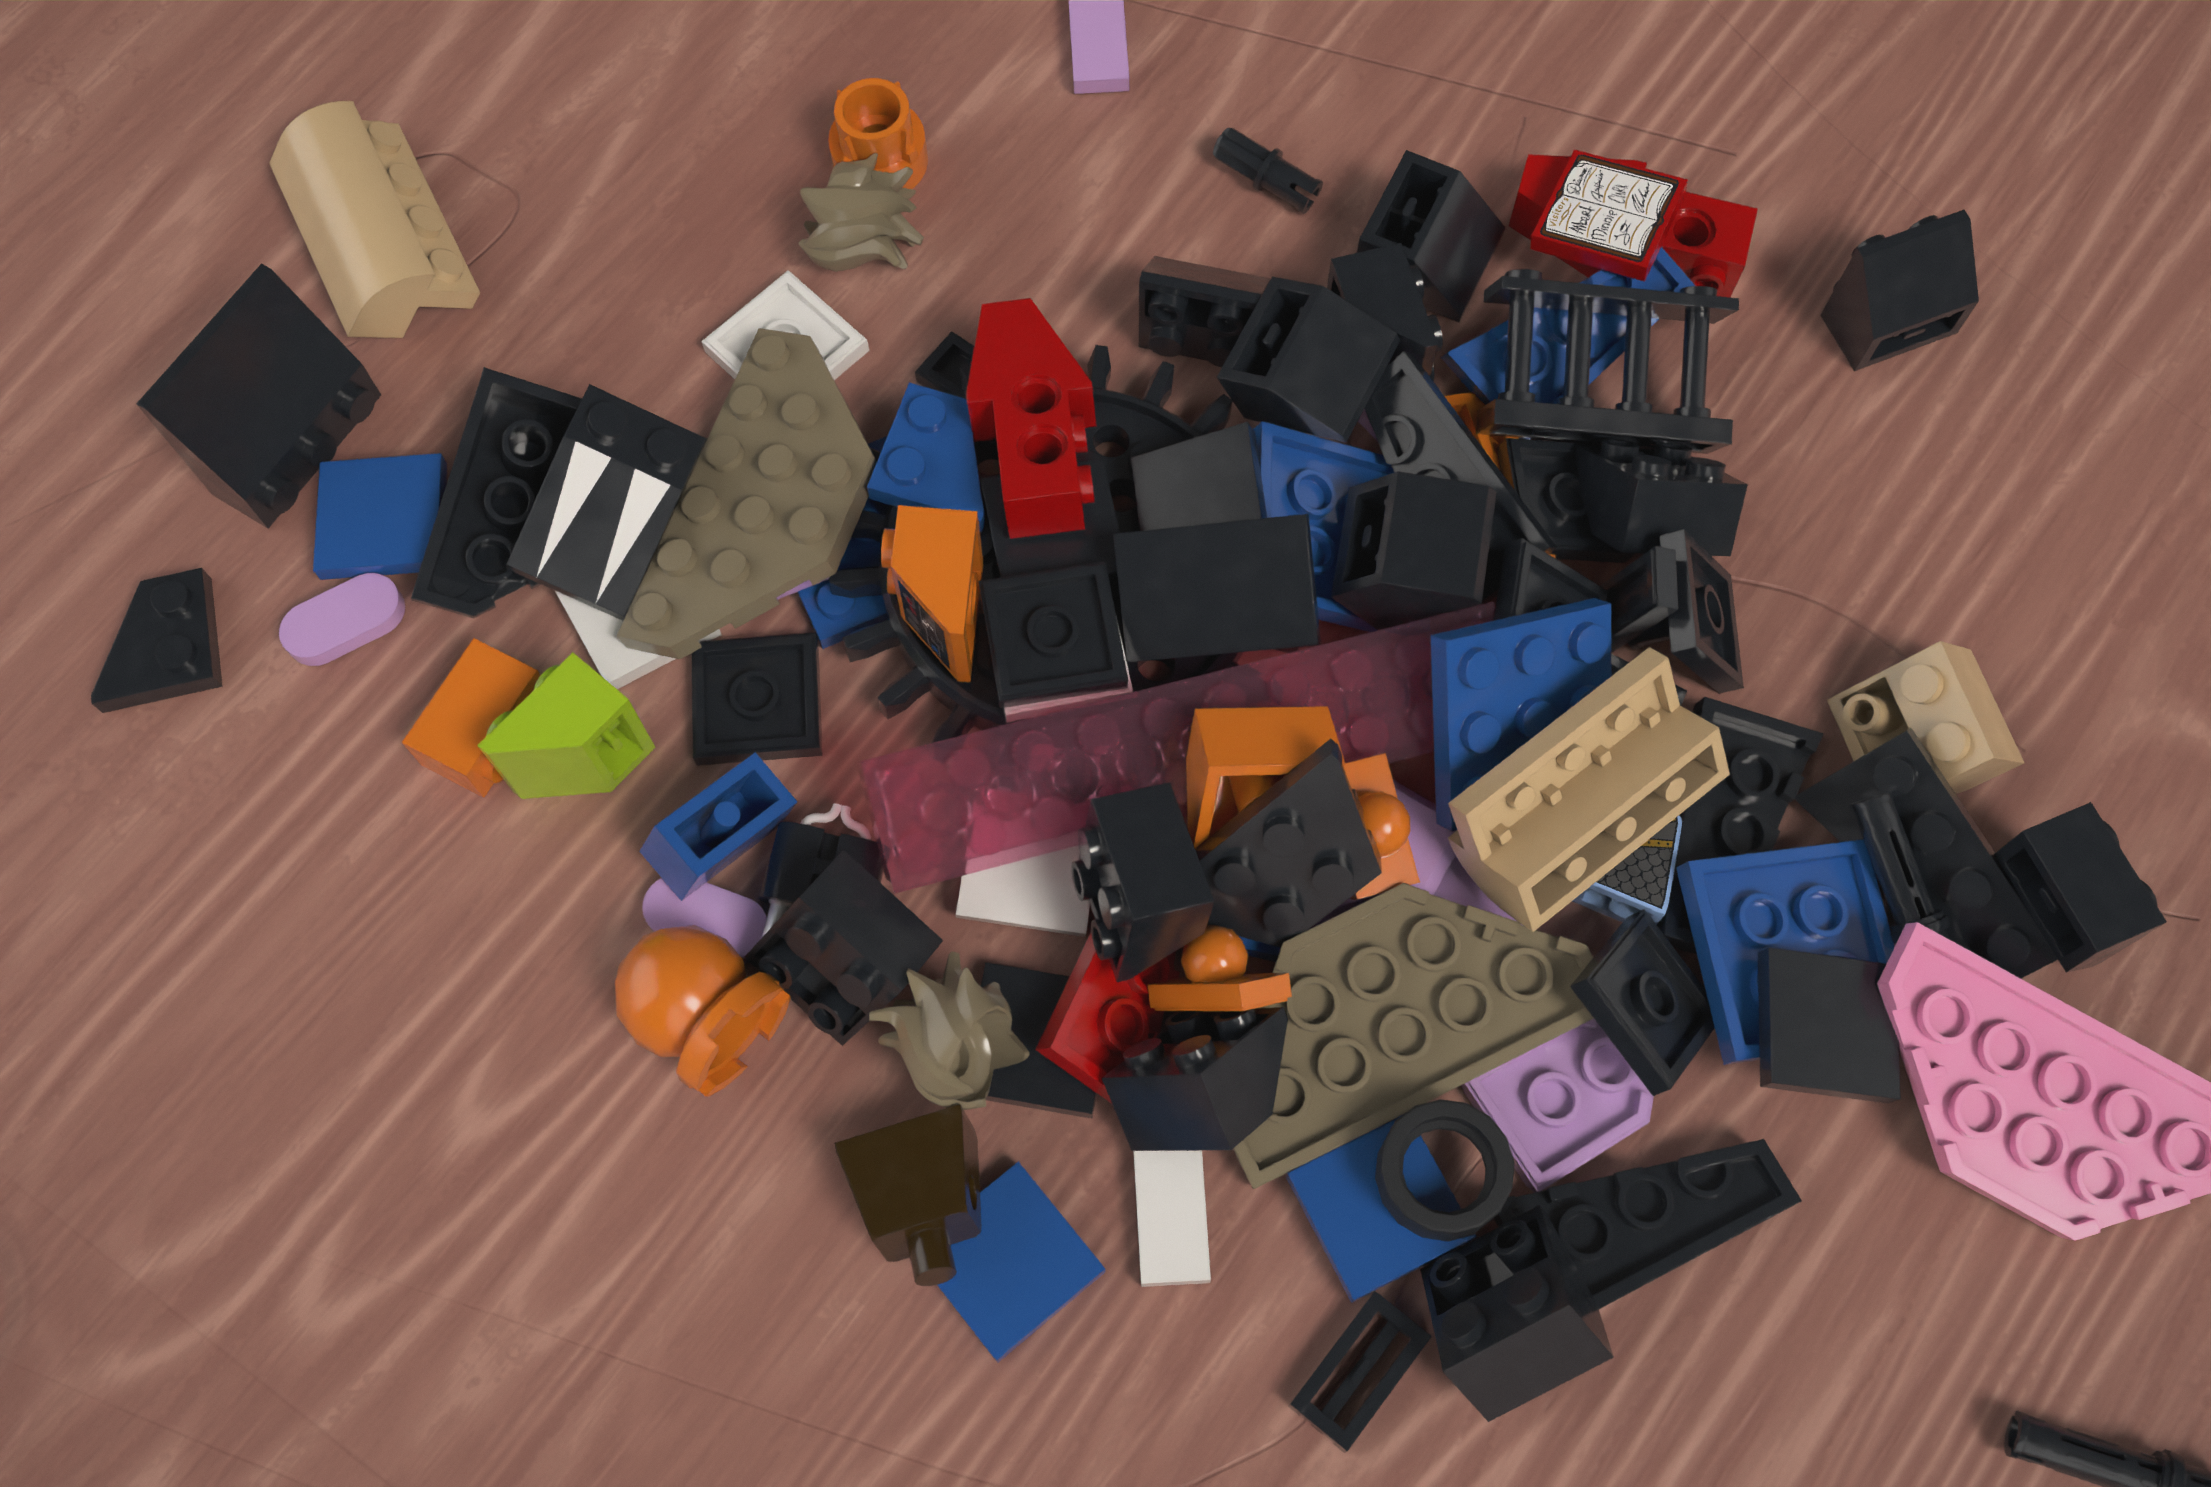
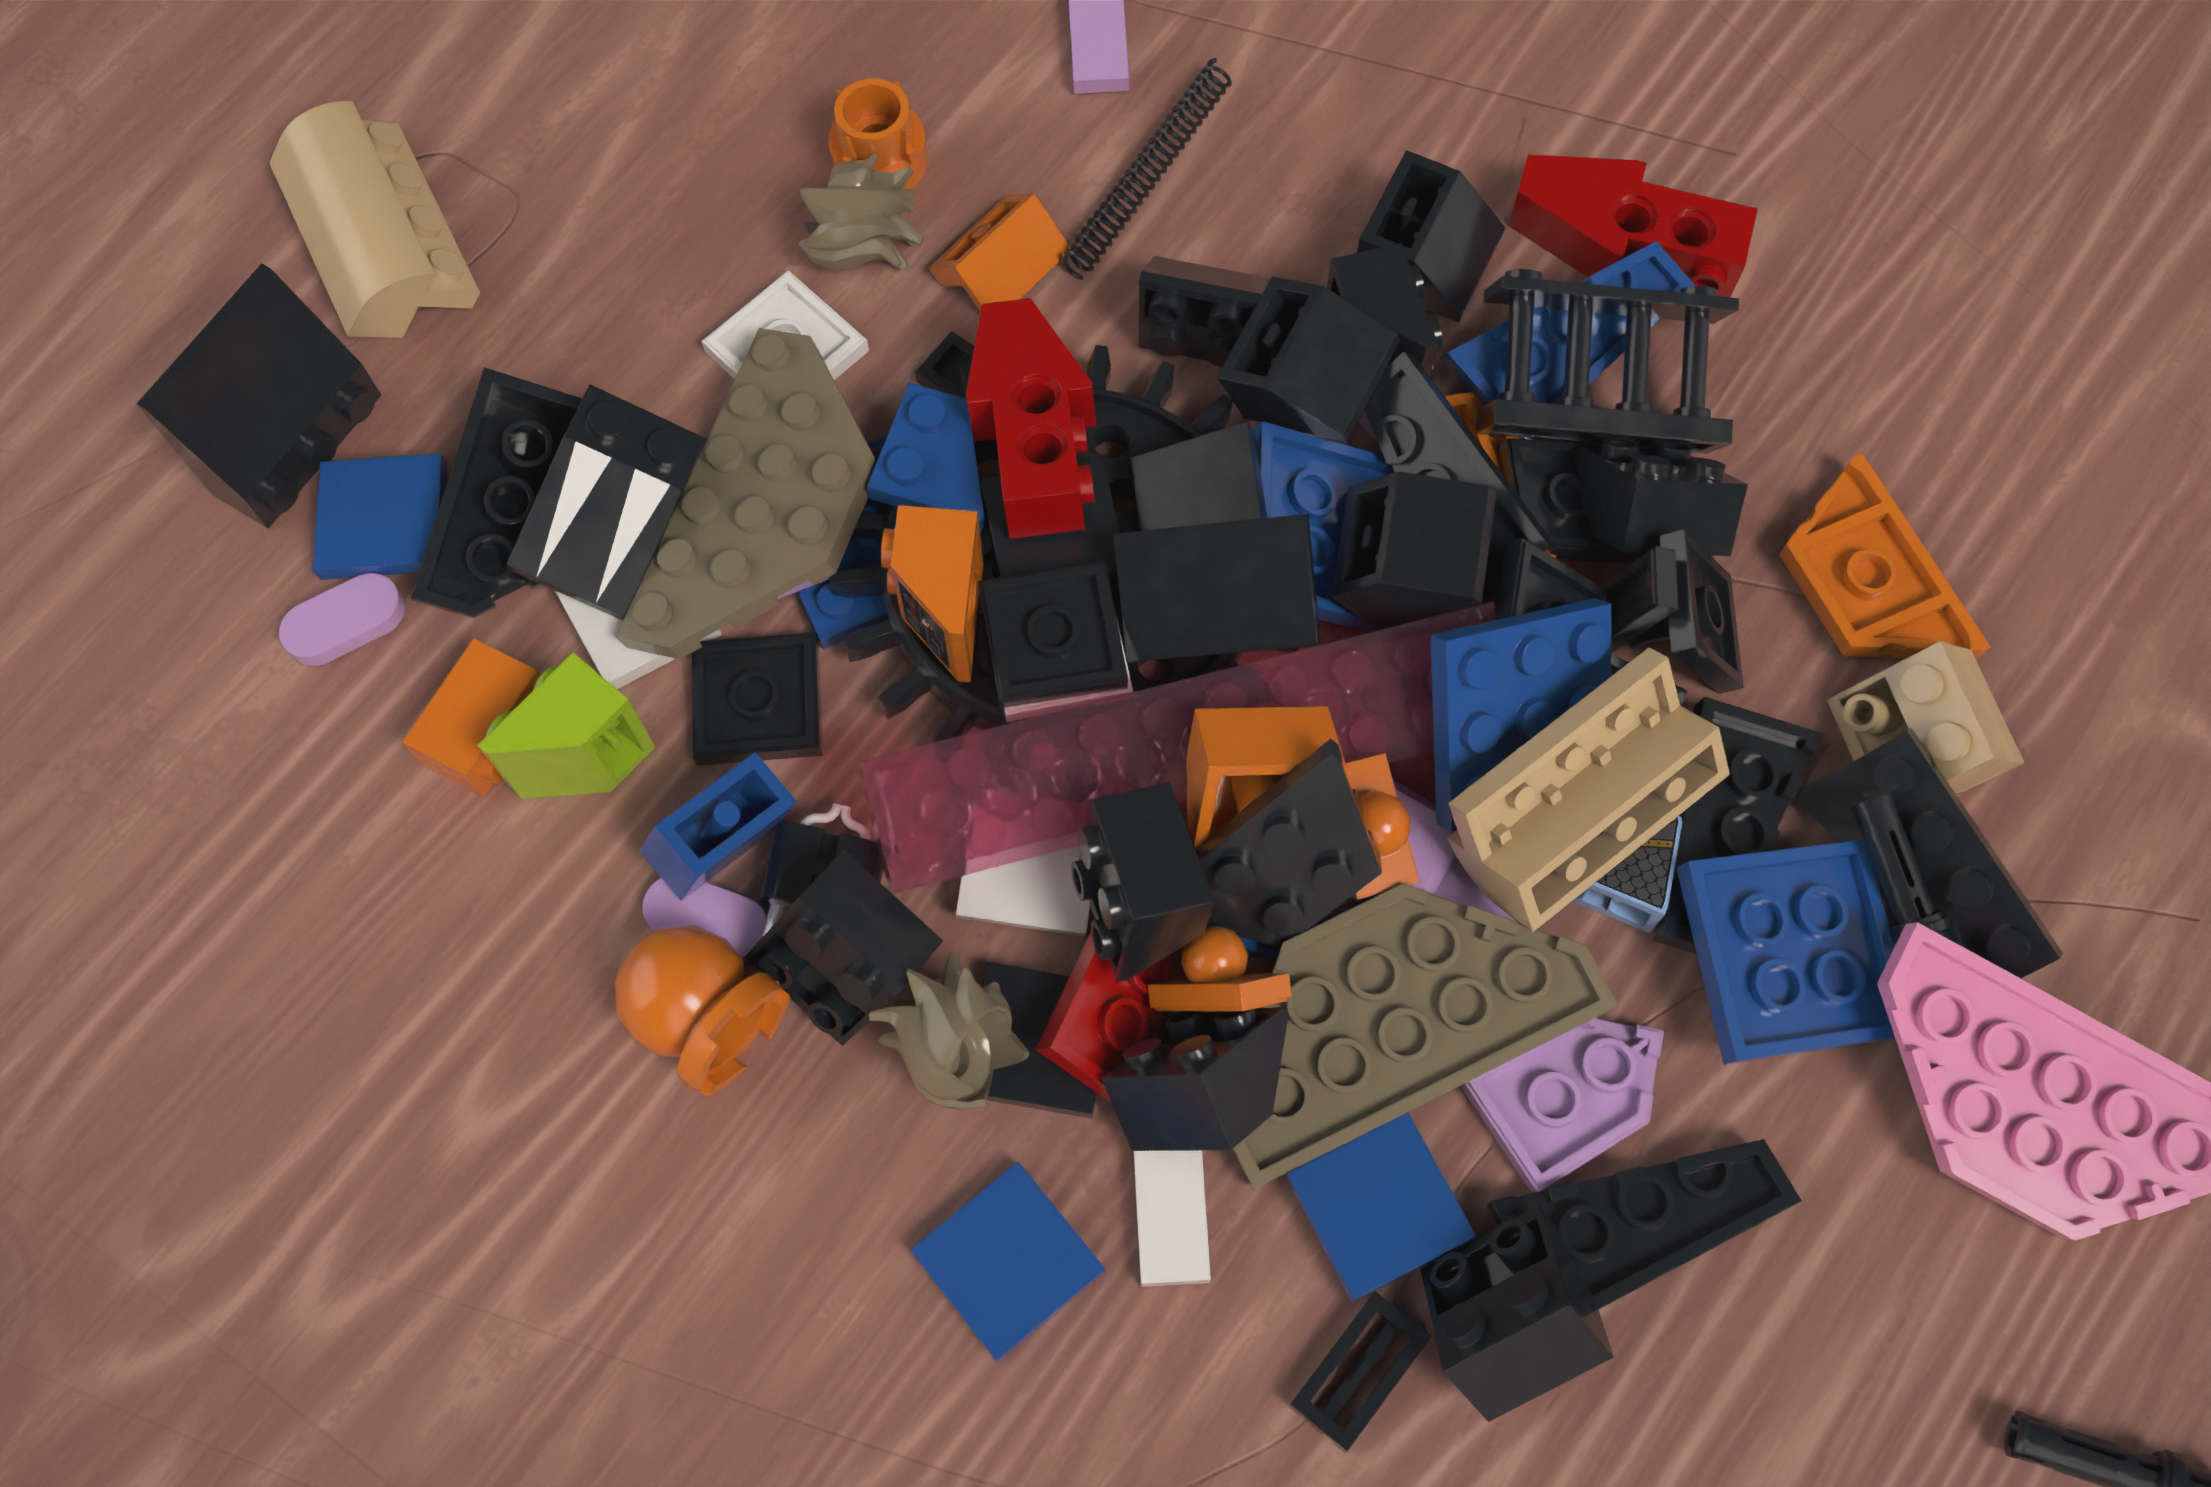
(163, 644): black wing -> none
(917, 1189): dark brown torso -> none
(1003, 252): none -> orange panel
(1122, 195): none -> black piece
(1266, 168): black axle -> none
(1487, 1139): black tyre -> none
(1609, 215): tile -> none
(1646, 1002): black tile -> none
(1825, 1027): black tile -> none
(1874, 575): none -> orange wing
(1904, 290): black slope -> none
(2080, 887): black slope -> none

